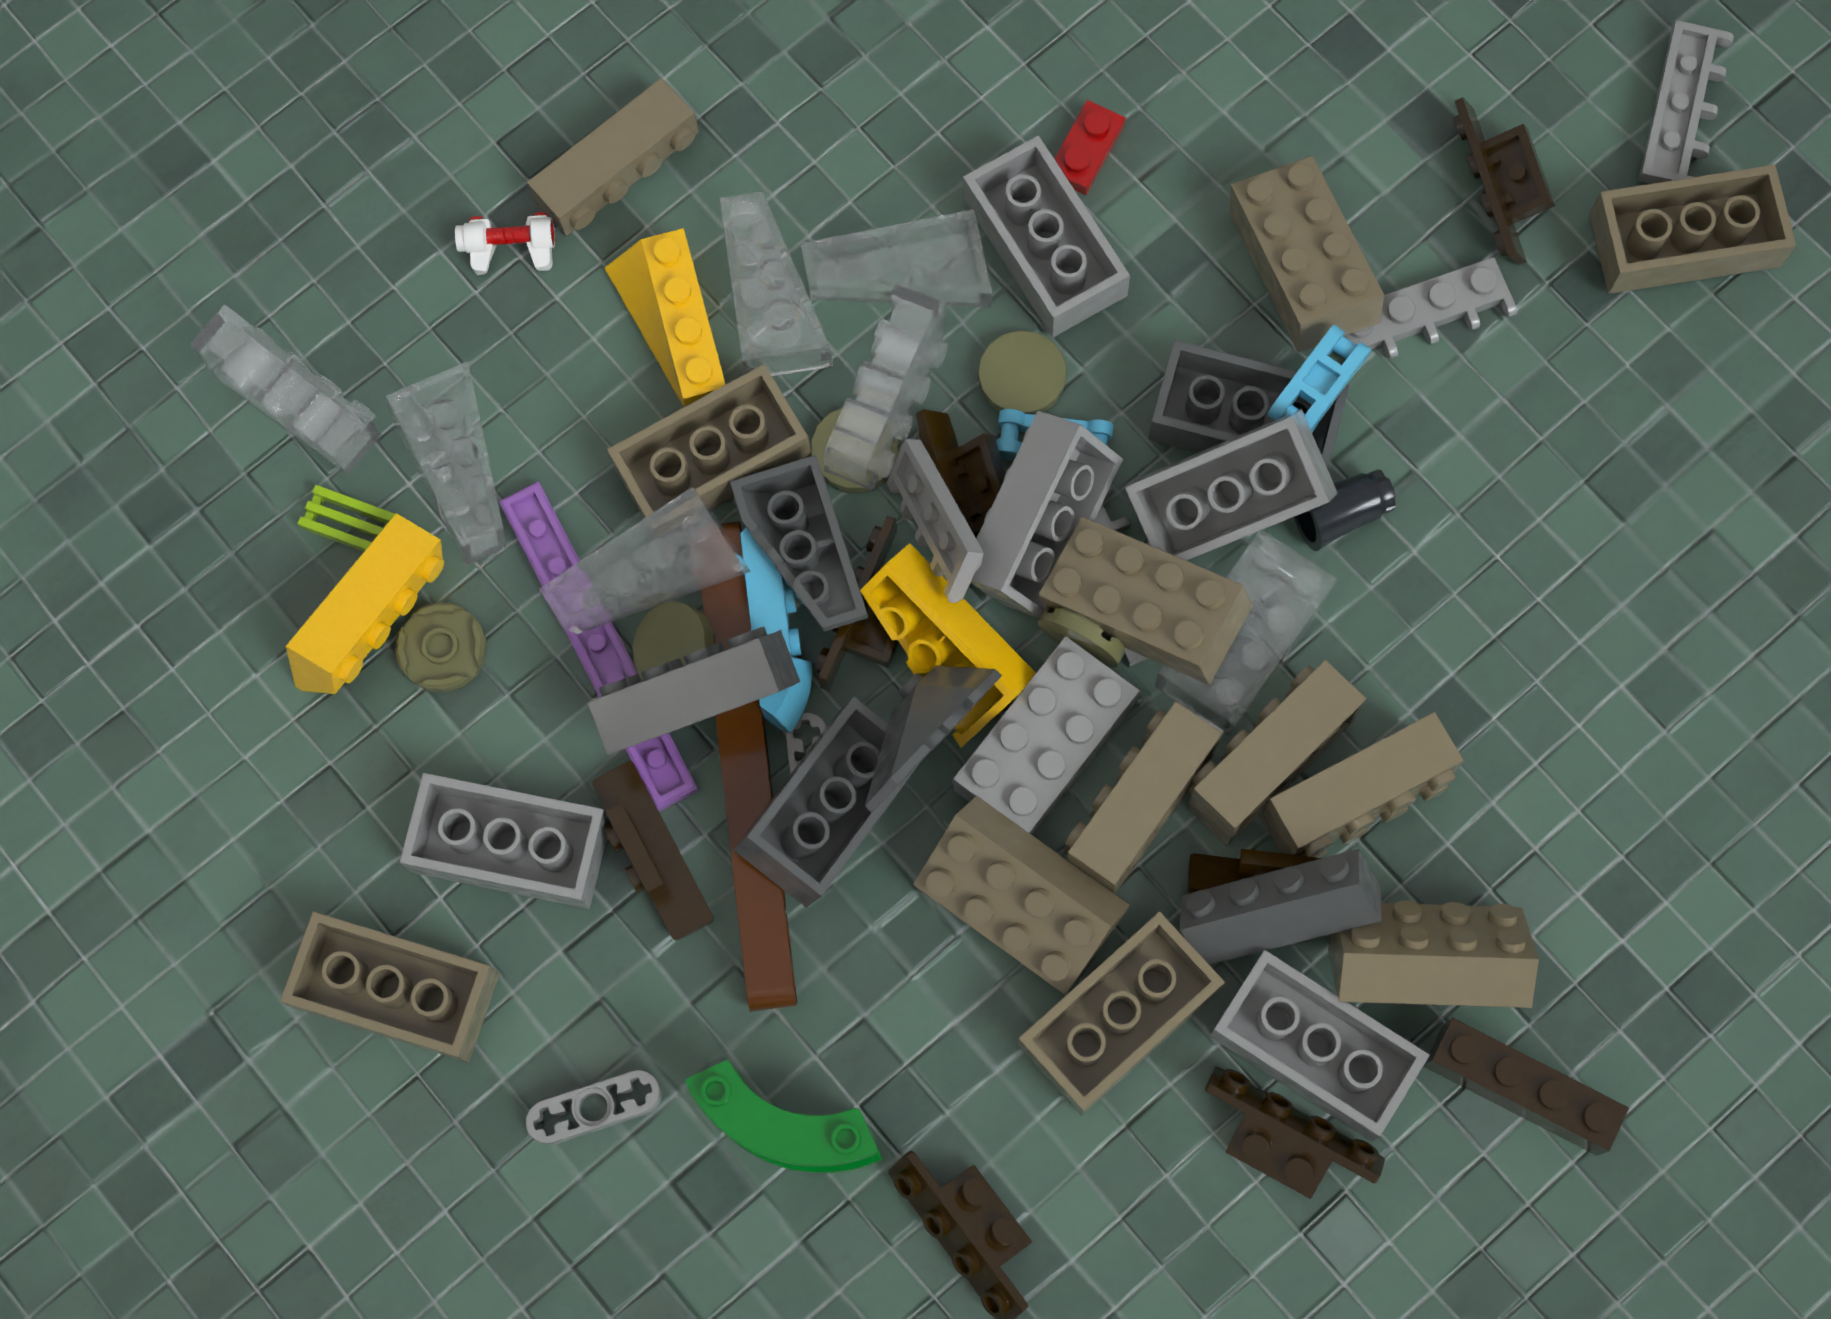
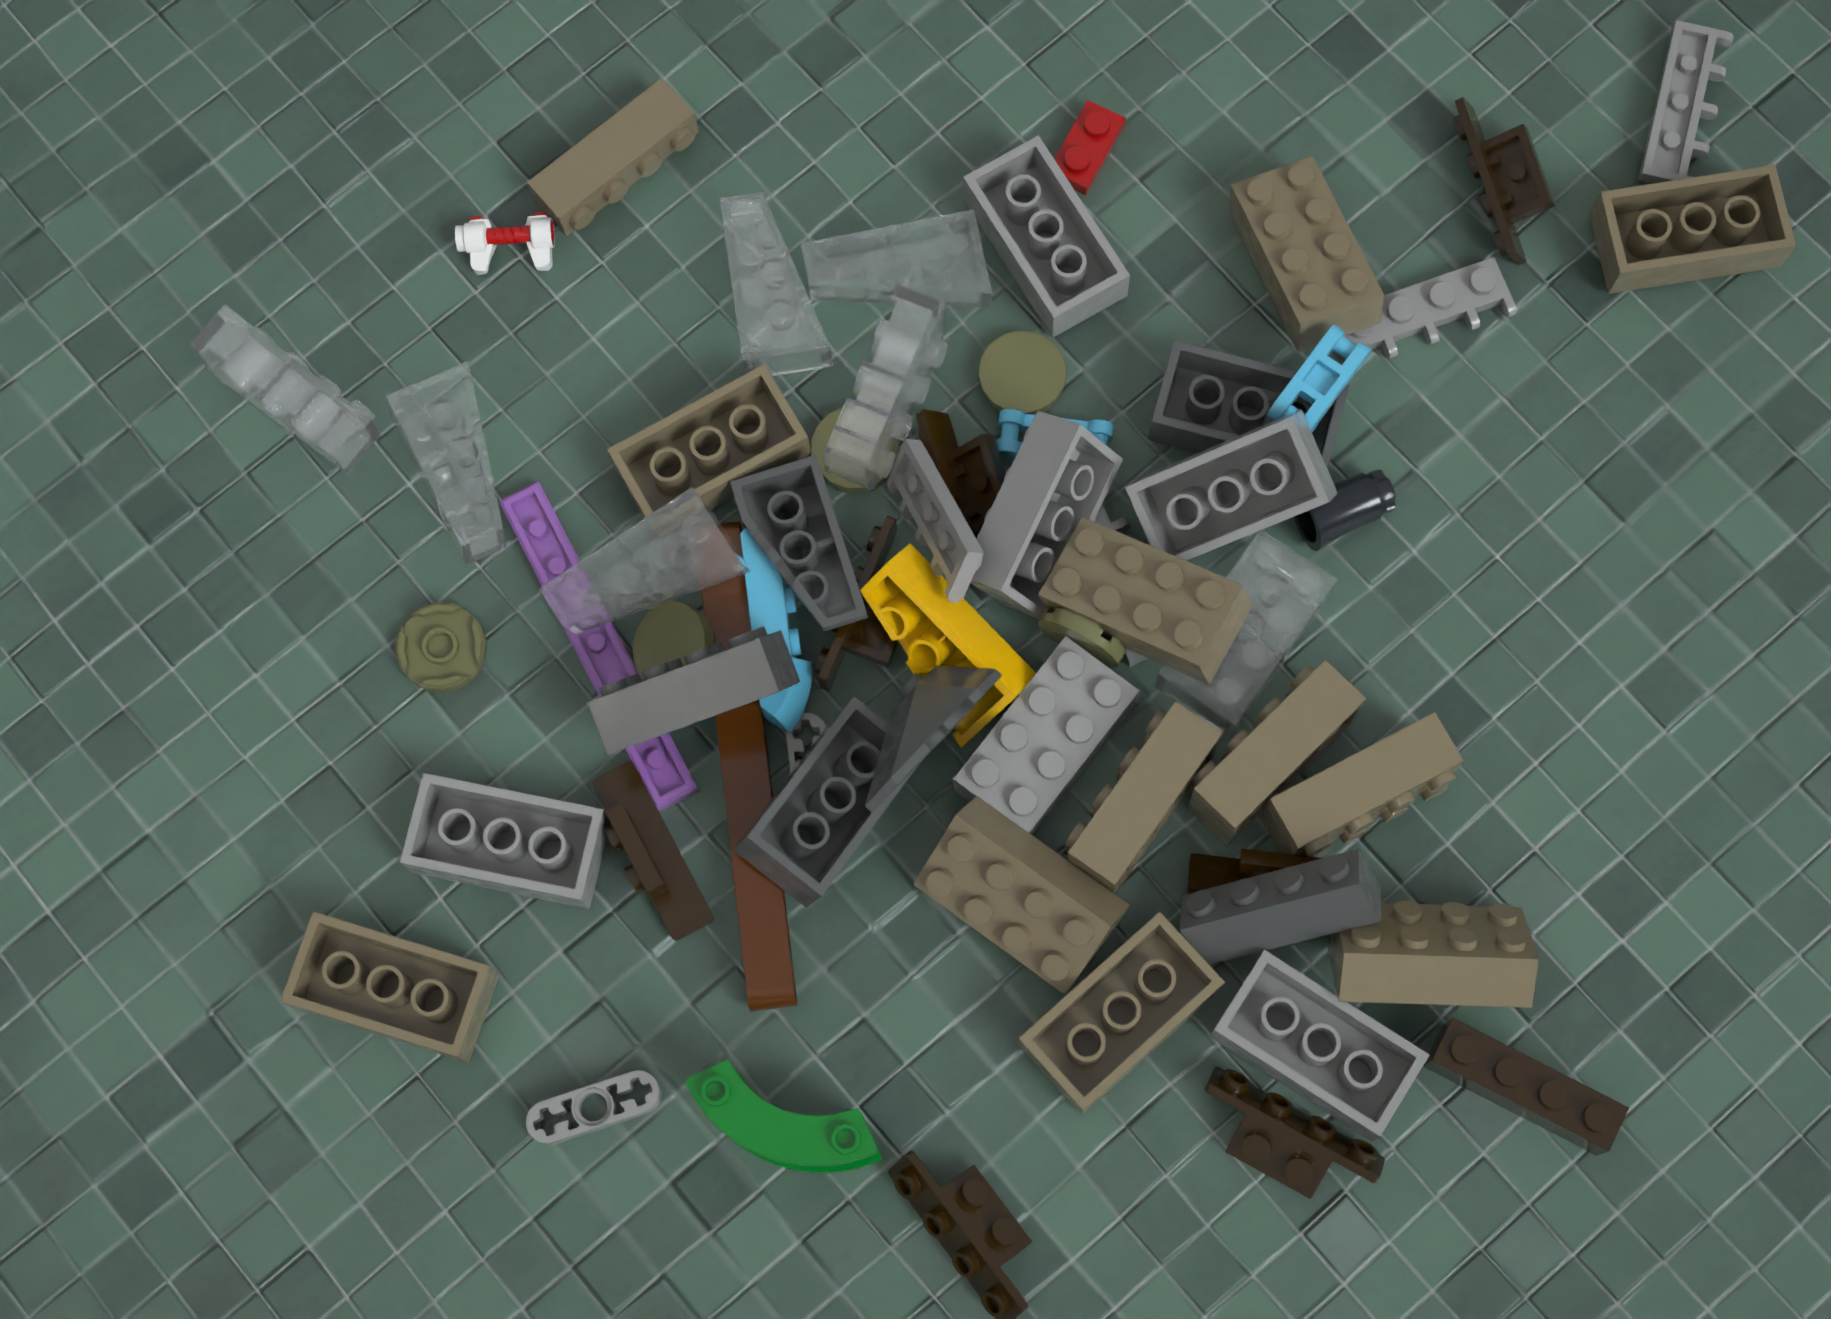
(316, 508): lime tile -> none
(364, 606): yellow wedge -> none
(668, 307): yellow wedge -> none

